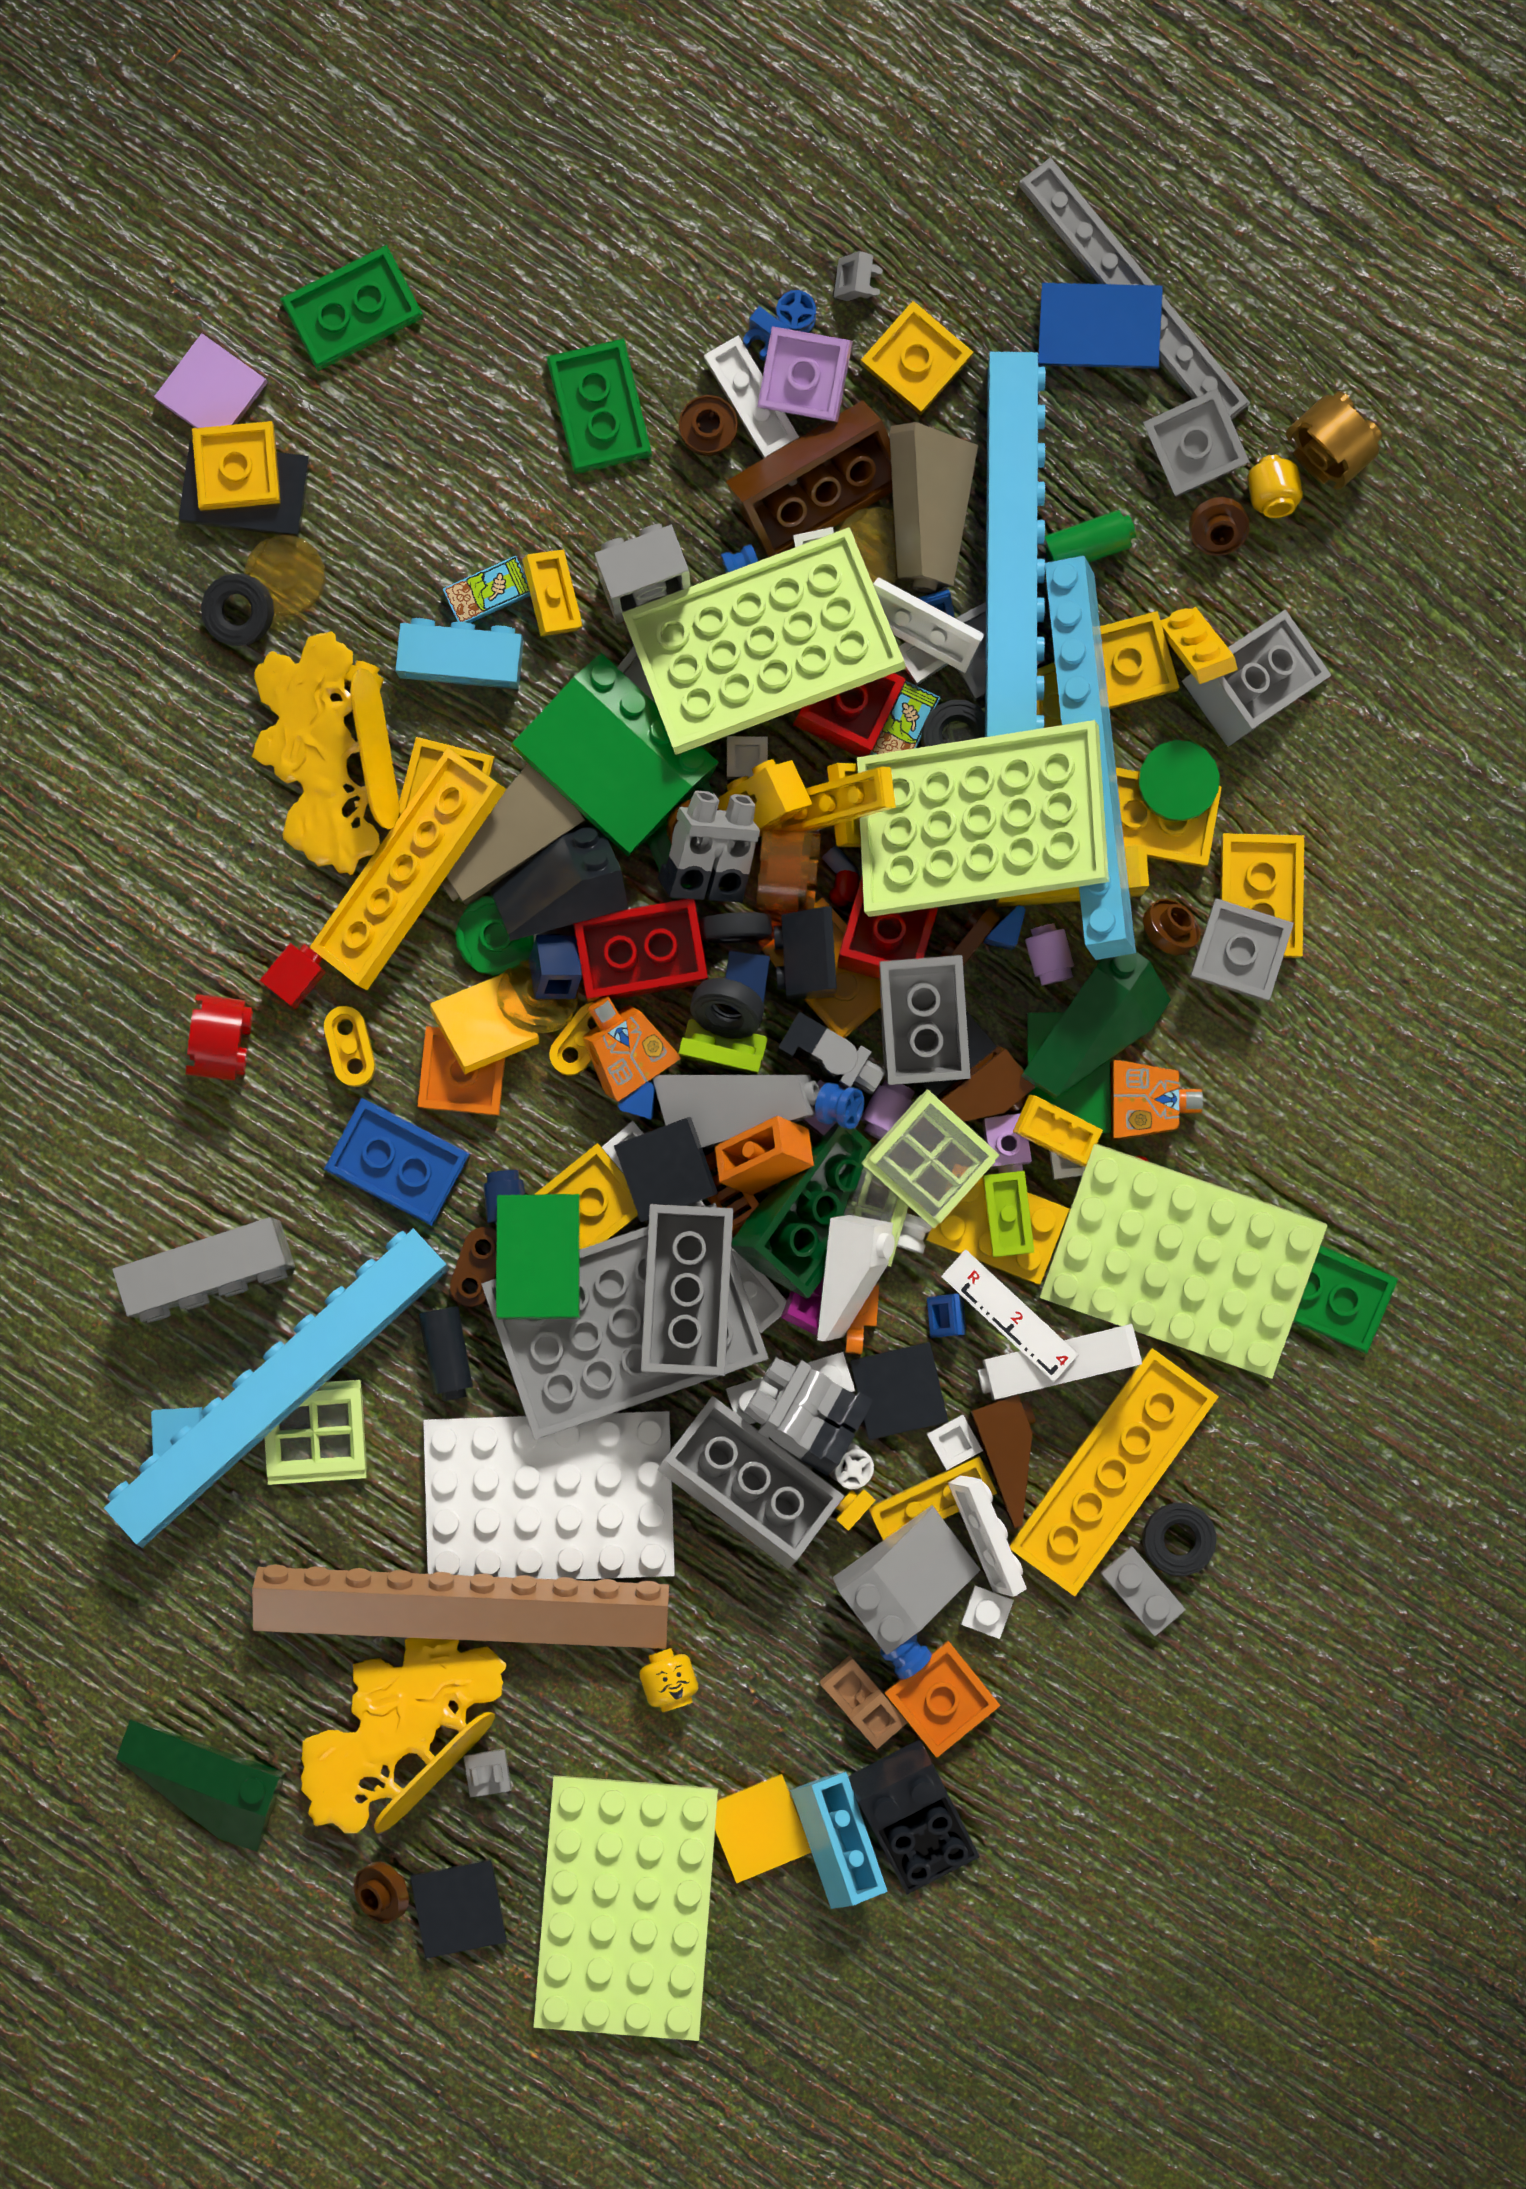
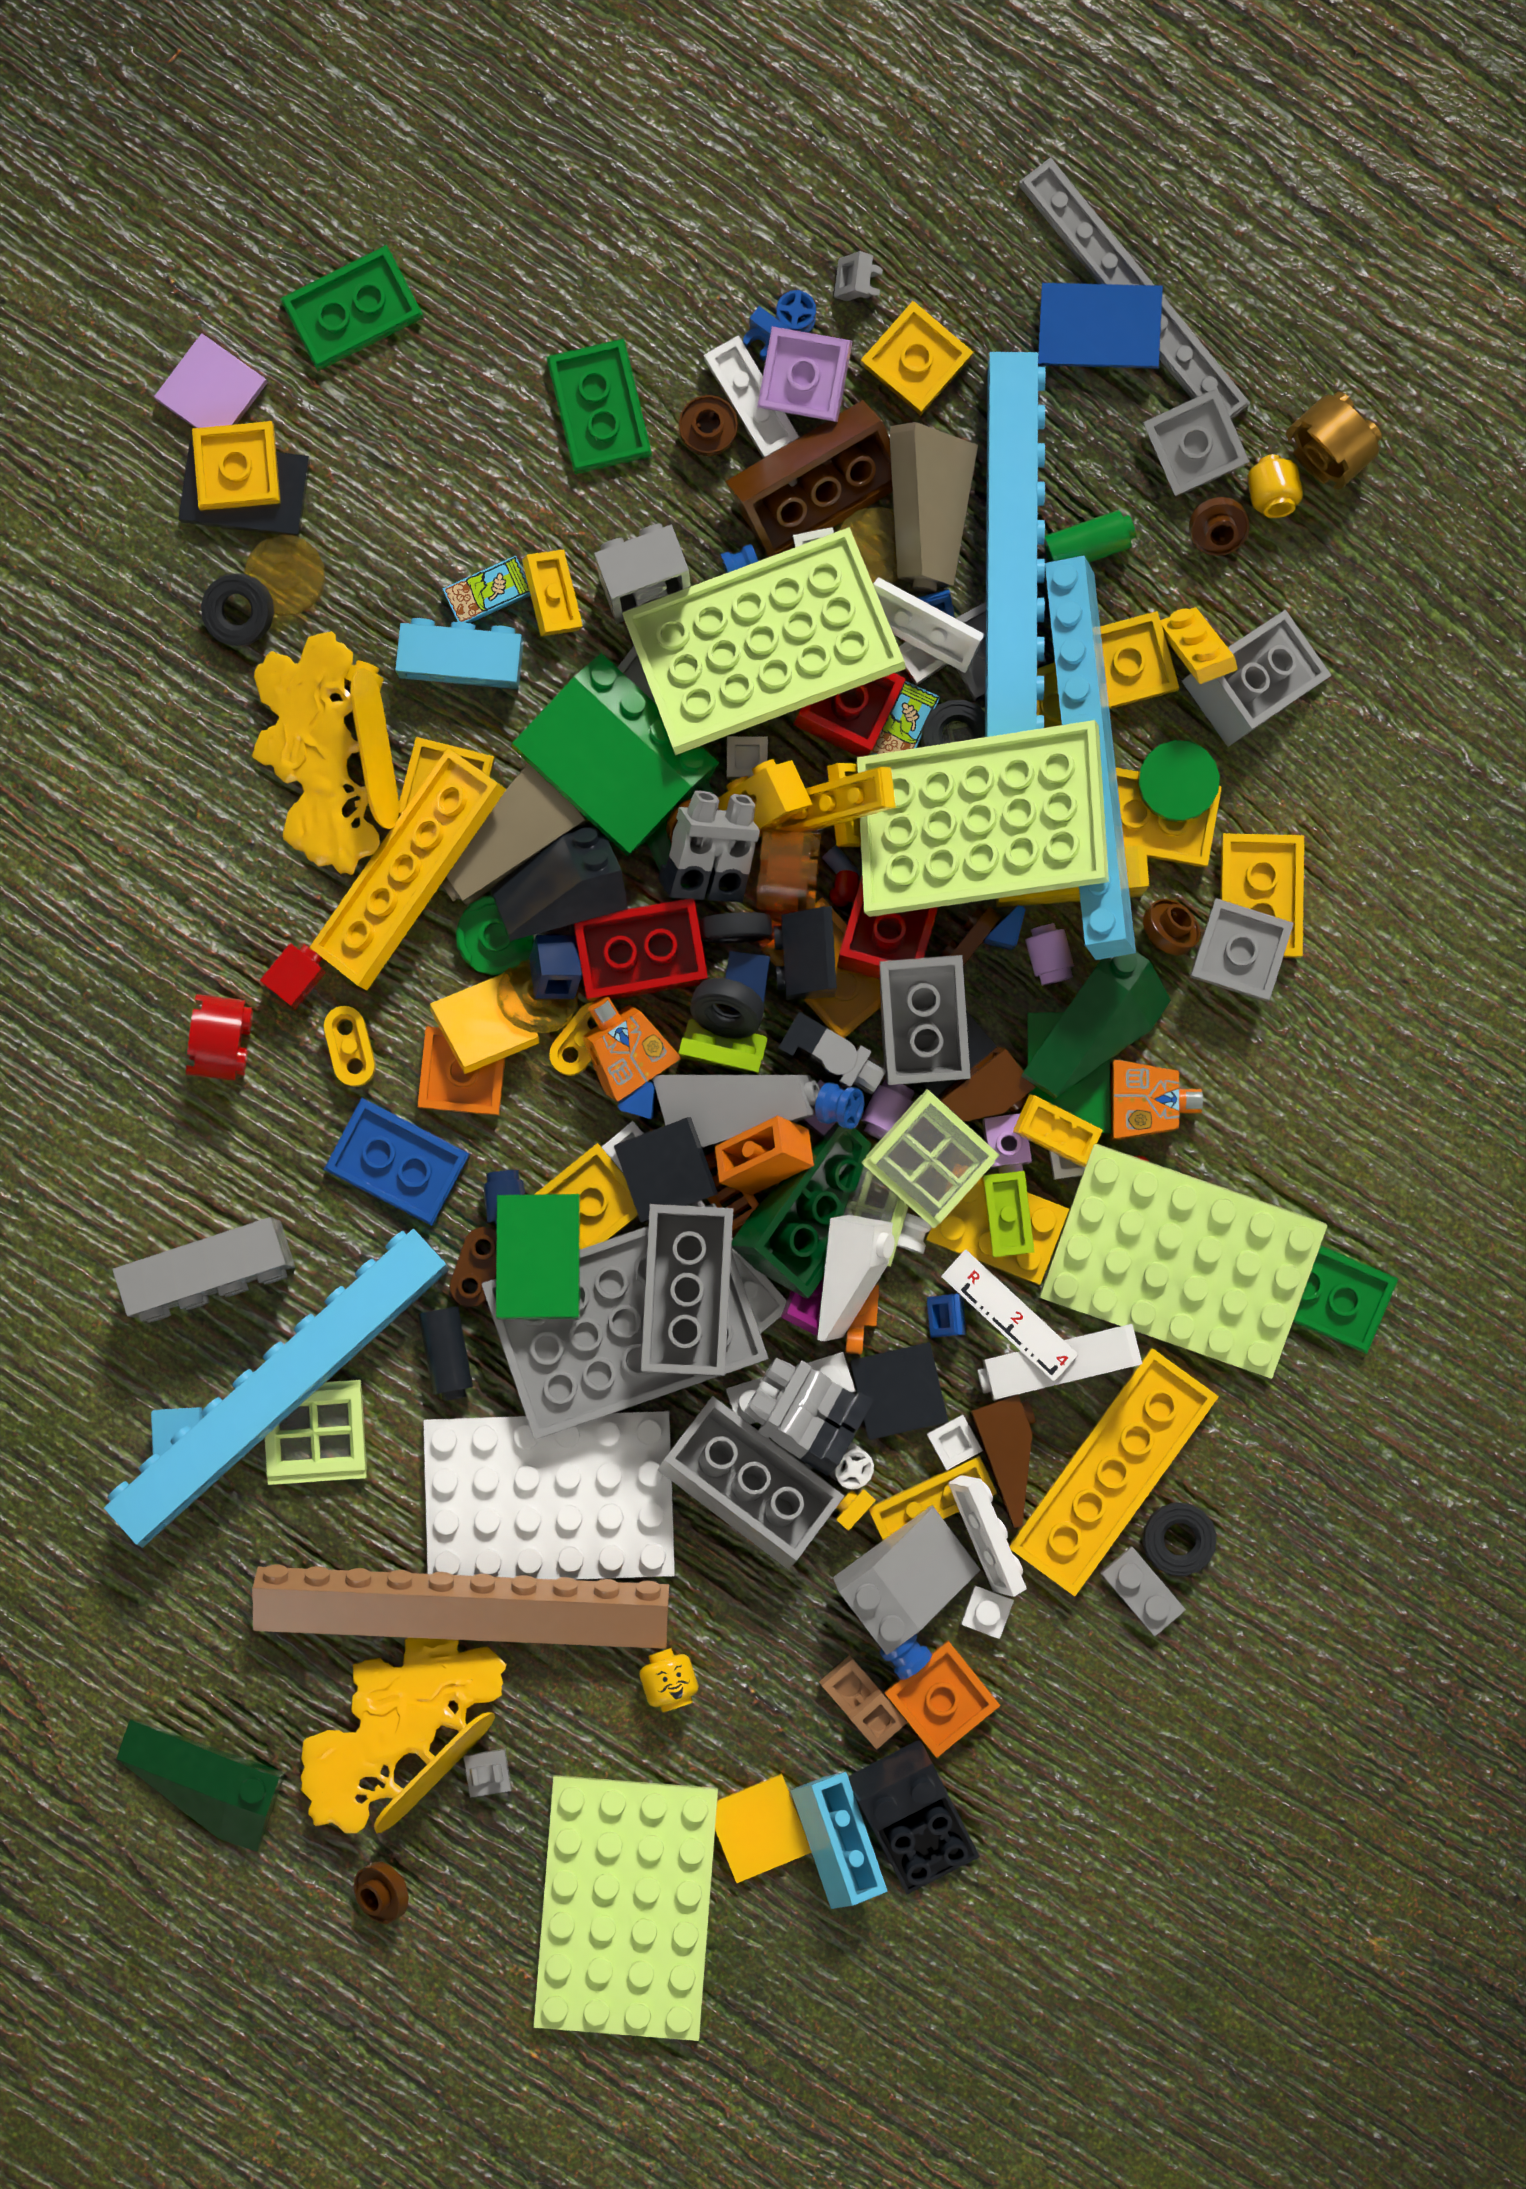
(458, 1908): black tile -> none

